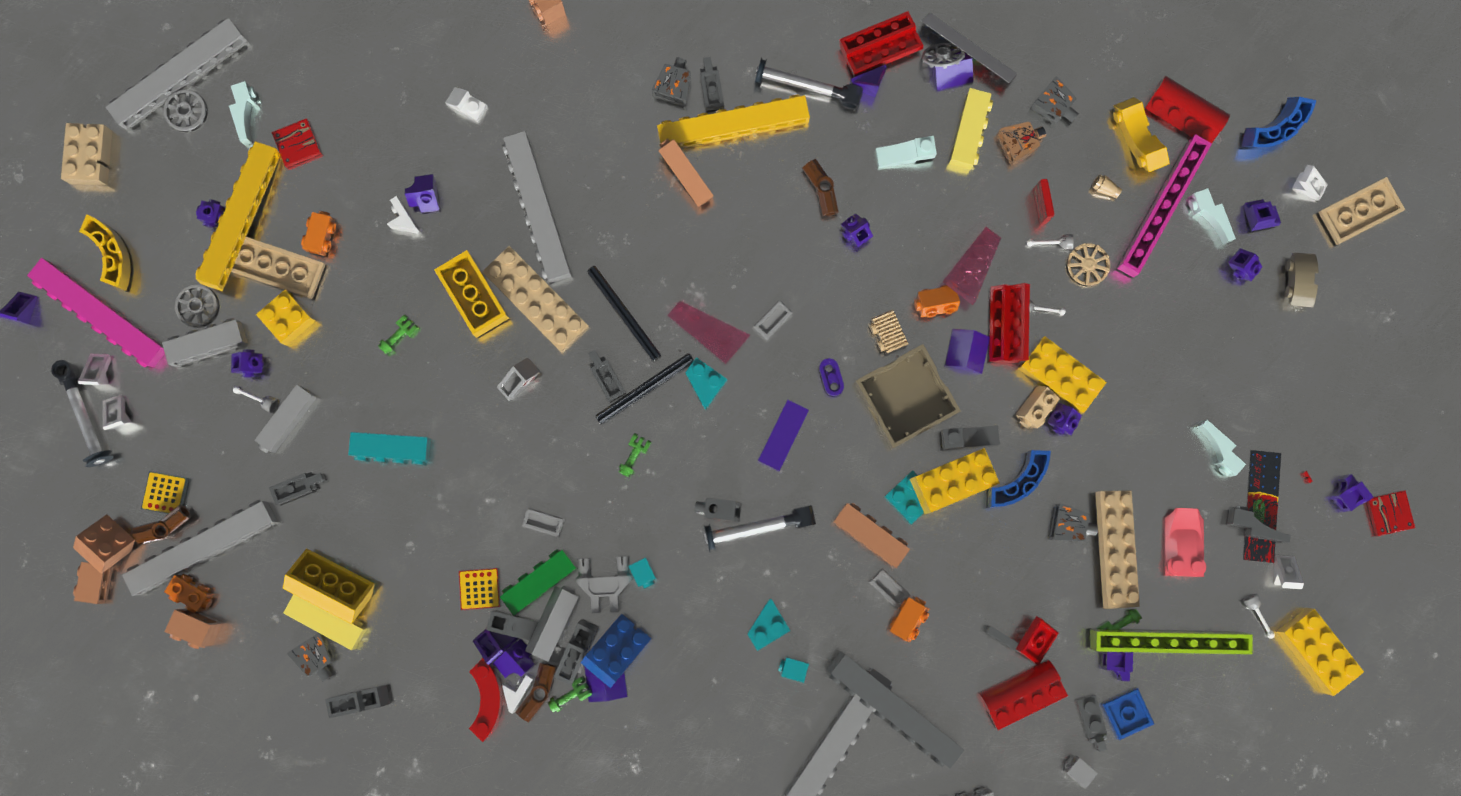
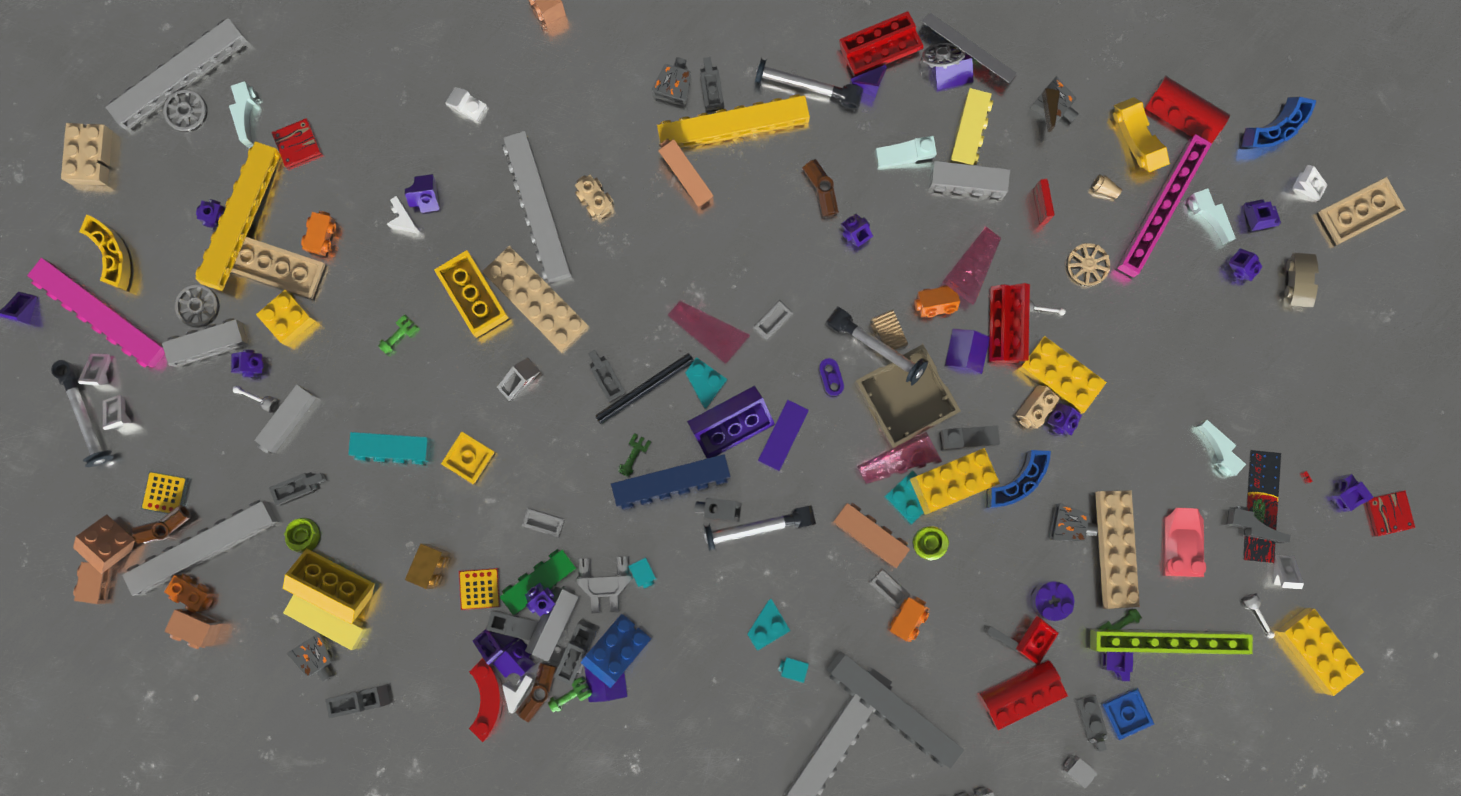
(301, 534): none -> lime piece
(427, 566): none -> pearl gold brick
(467, 458): none -> yellow plate
(540, 600): none -> dark purple brick
(590, 191): none -> tan brick
(623, 313): black axle -> none
(671, 481): none -> dark blue brick
(731, 422): none -> dark purple slope
(842, 322): none -> piece
(905, 456): none -> clear pink wing
(930, 543): none -> lime piece
(969, 178): none -> light grey brick
(1020, 140): medium nougat torso -> none
(1050, 103): none -> dark brown slope
(1064, 600): none -> dark purple brick
(1065, 241): hinge -> none

